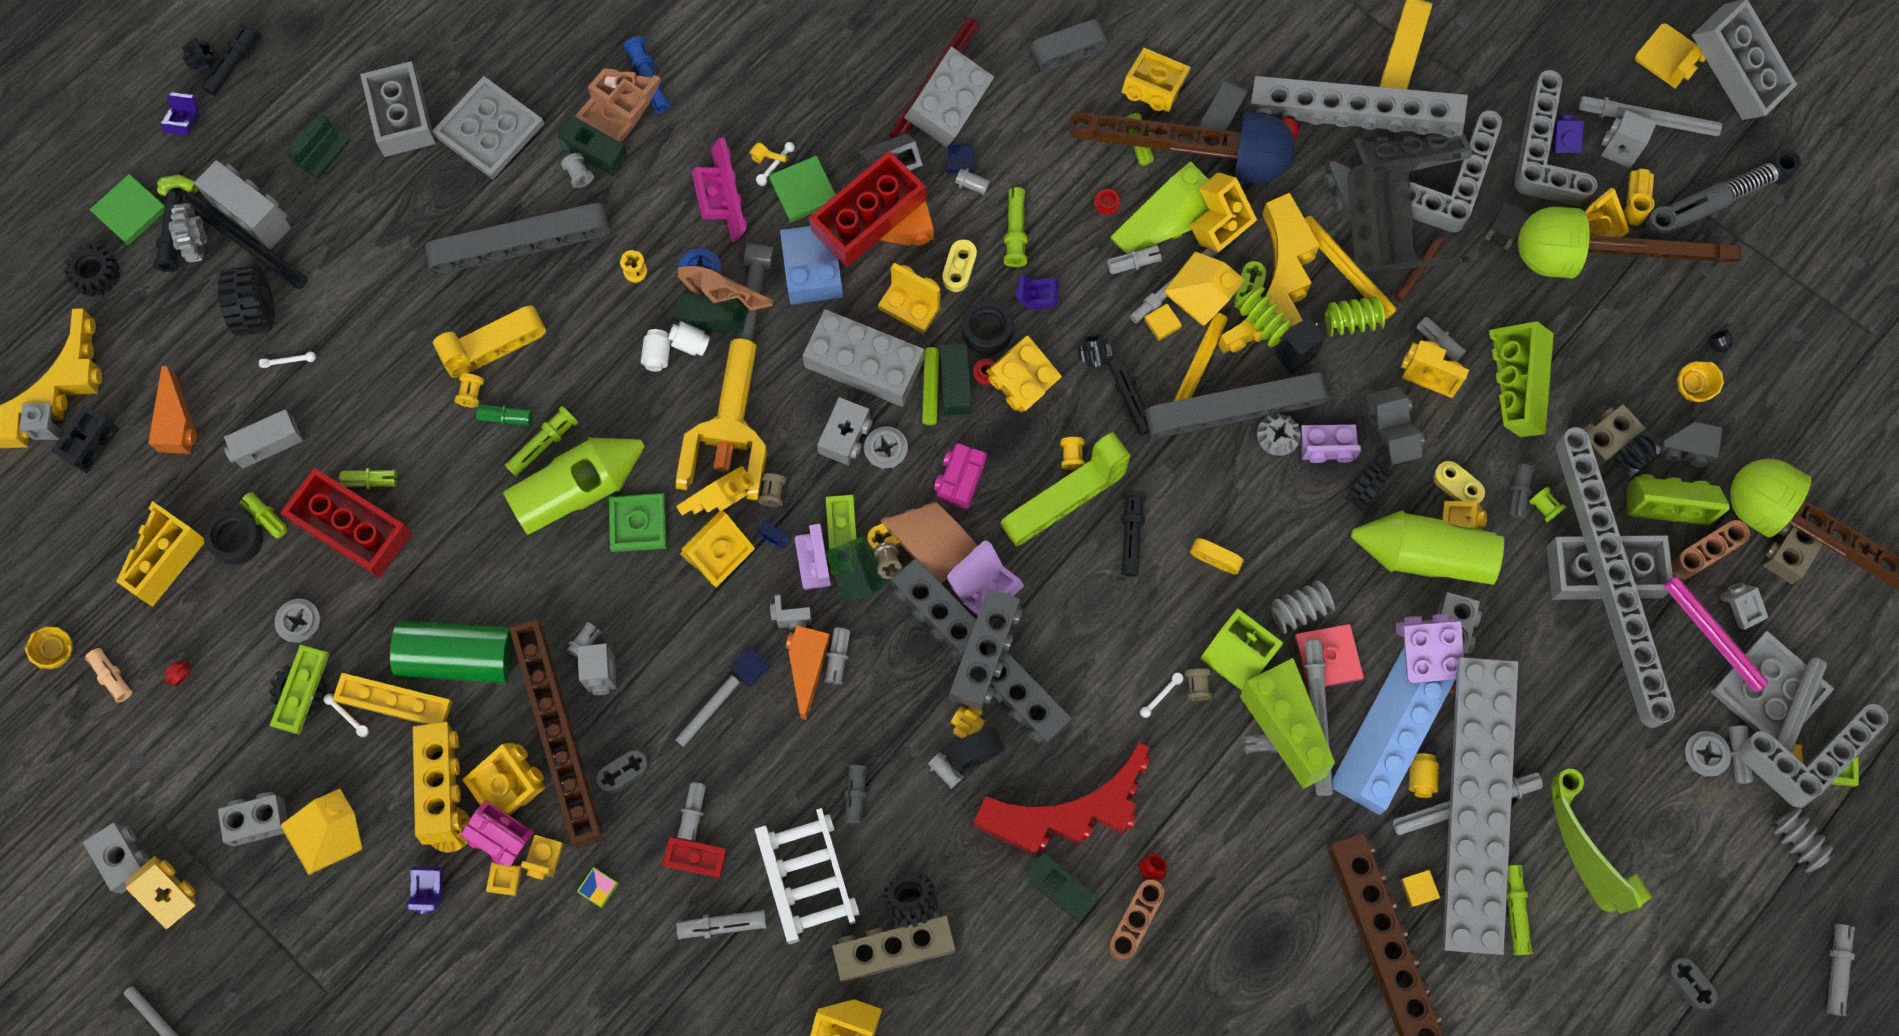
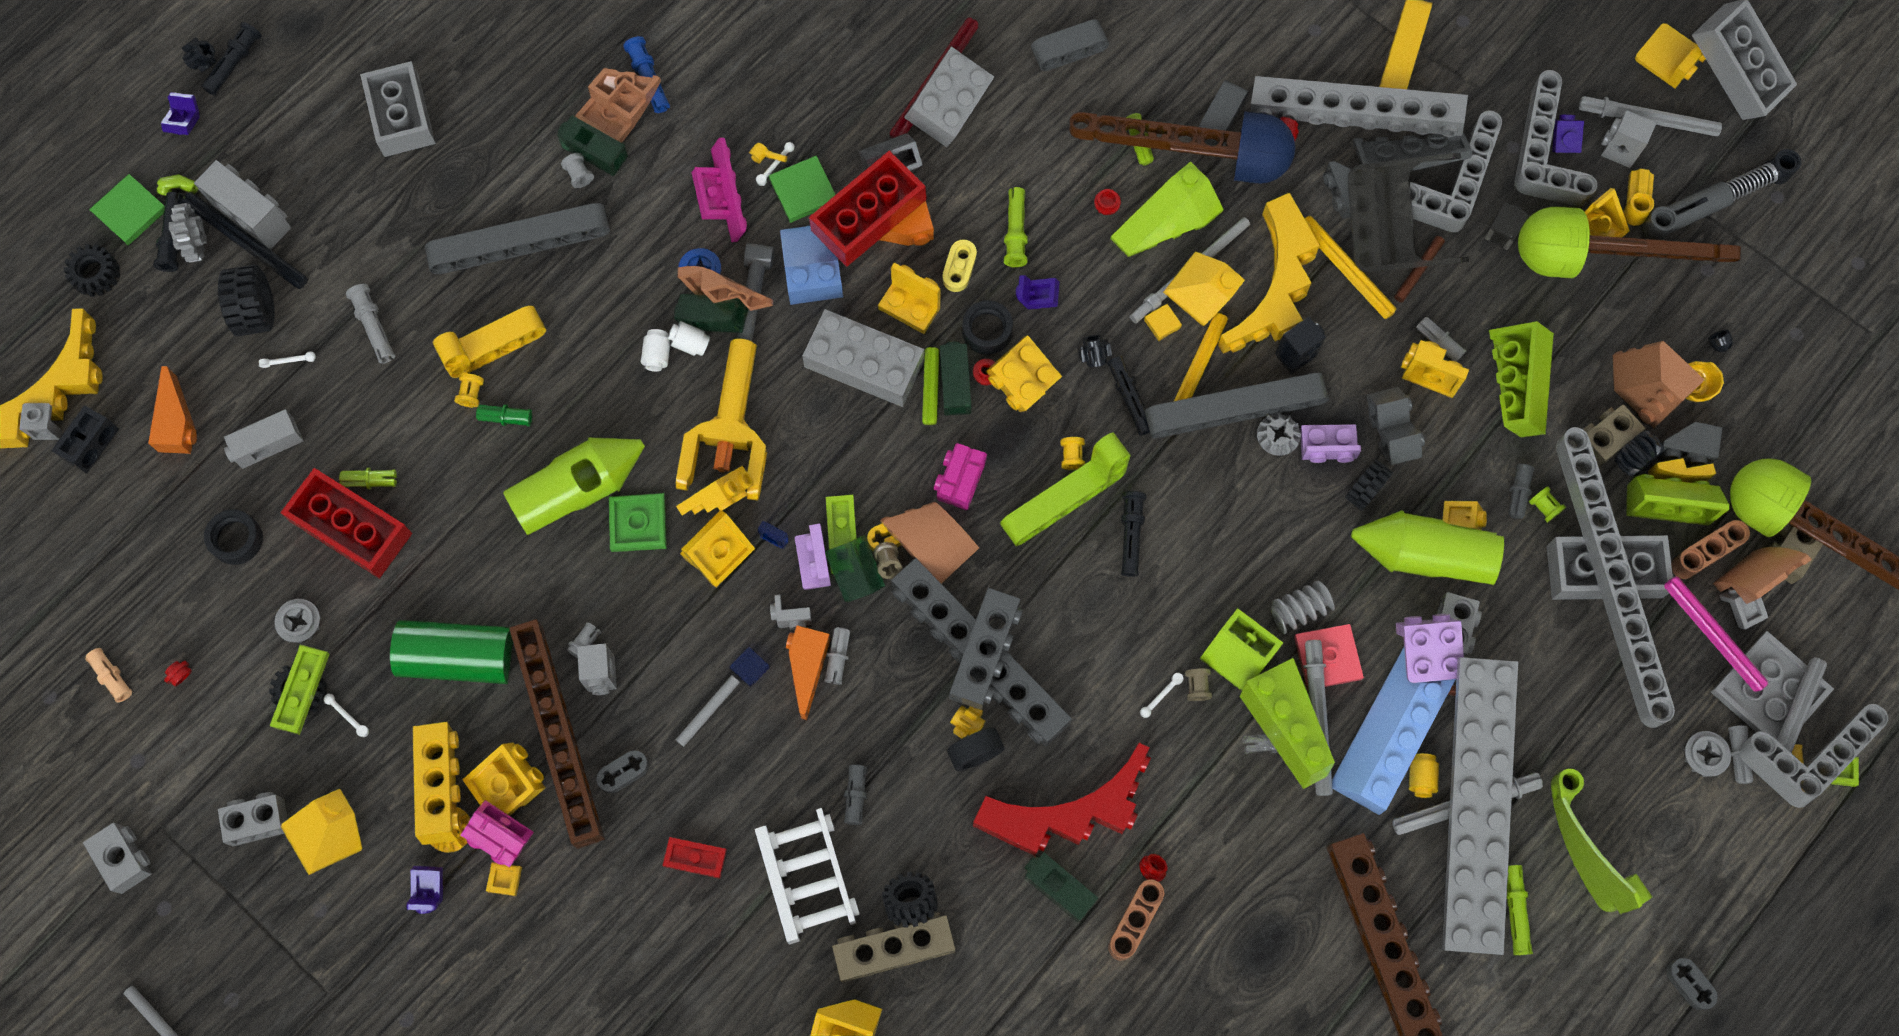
(49, 648): yellow hair -> none
(159, 556): yellow wedge -> none
(164, 907): yellow brick -> none
(263, 515): lime axle -> none
(317, 146): clear green panel -> none
(367, 312): none -> light grey pin
(391, 700): yellow plate -> none
(488, 127): light grey plate -> none
(542, 857): yellow bracket -> none
(550, 433): lime pin -> none
(597, 887): tile -> none
(631, 273): yellow bush -> none
(692, 813): light grey axle -> none
(710, 926): light grey pin -> none
(772, 490): dark tan bush -> none
(843, 417): light grey brick -> none
(891, 437): light grey gear -> none
(945, 770): light grey pin -> none
(960, 157): clear blue tile -> none
(972, 181): light grey pin -> none
(978, 573): lavender bracket -> none
(1133, 260): light grey axle -> none
(1155, 80): yellow plate -> none
(1216, 556): yellow beam -> none
(1227, 213): yellow brick -> none
(1246, 285): lime beam -> none
(1264, 316): lime piece -> none
(1354, 314): lime piece -> none
(1420, 888): yellow tile -> none
(1457, 486): light yellow plate -> none
(1653, 380): none -> nougat wedge
(1677, 469): none -> yellow slope
(1761, 571): none -> nougat slope
(1803, 839): light grey piece -> none
(1840, 969): light grey pin -> none

